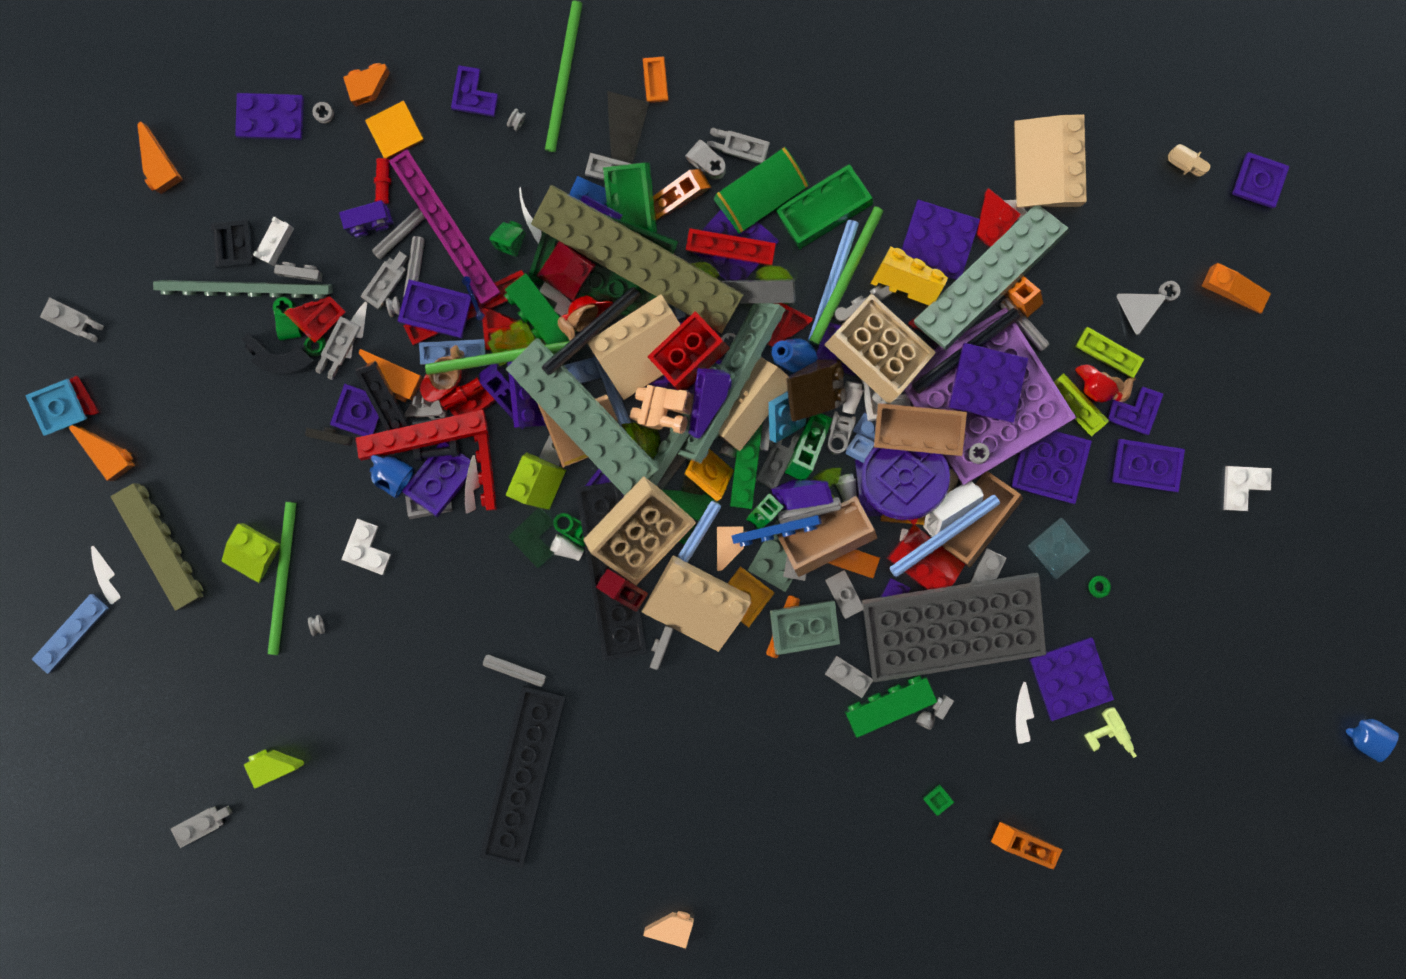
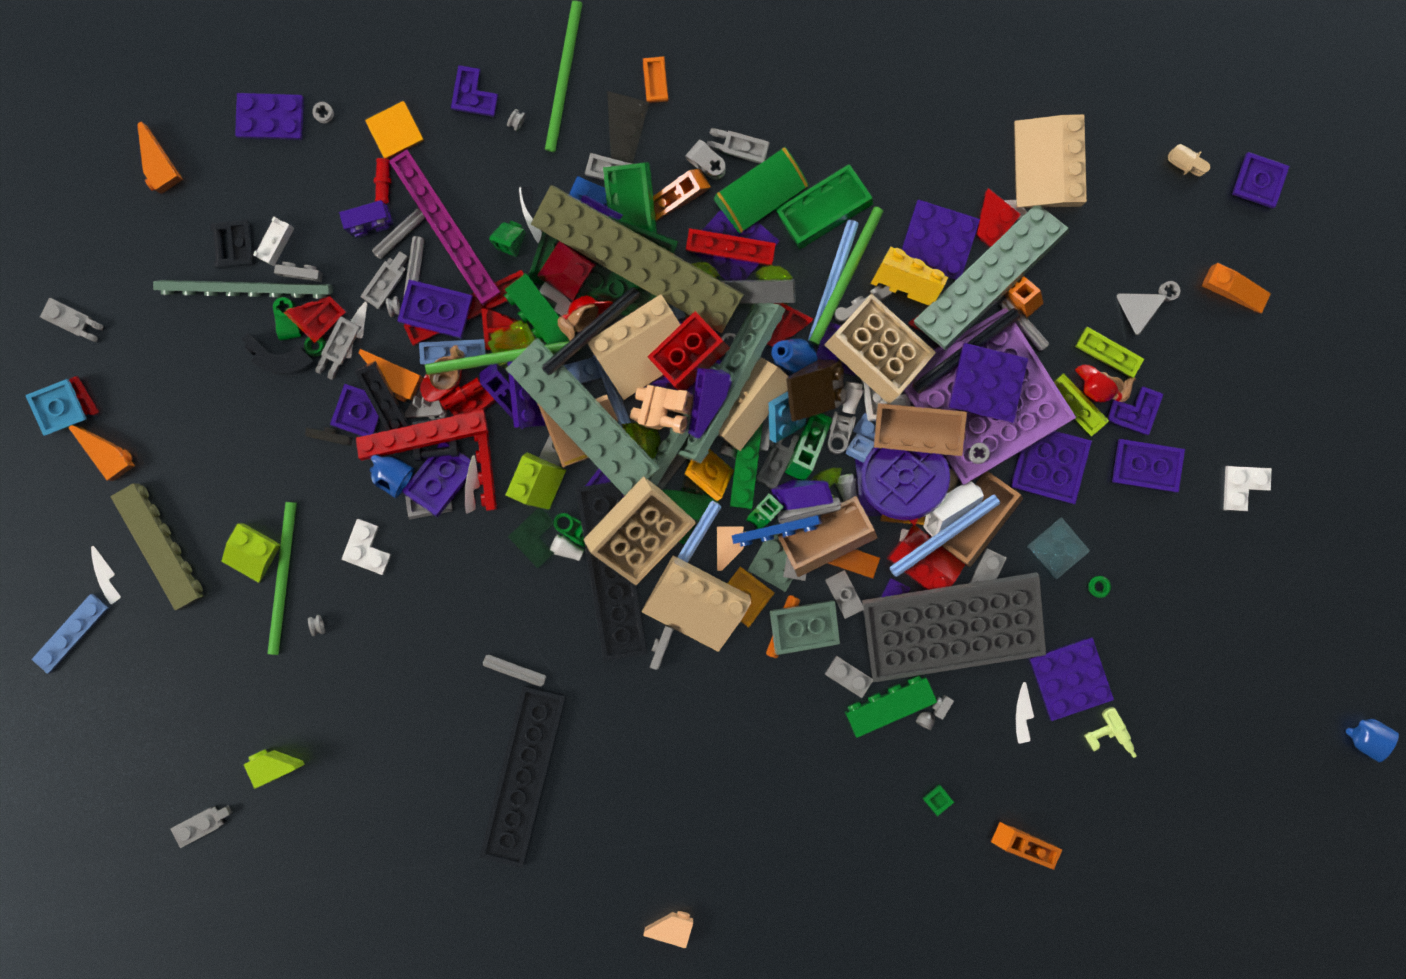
(366, 84): orange slope -> none
(466, 281): clear blue hinge -> none
(621, 590): dark red slope -> none

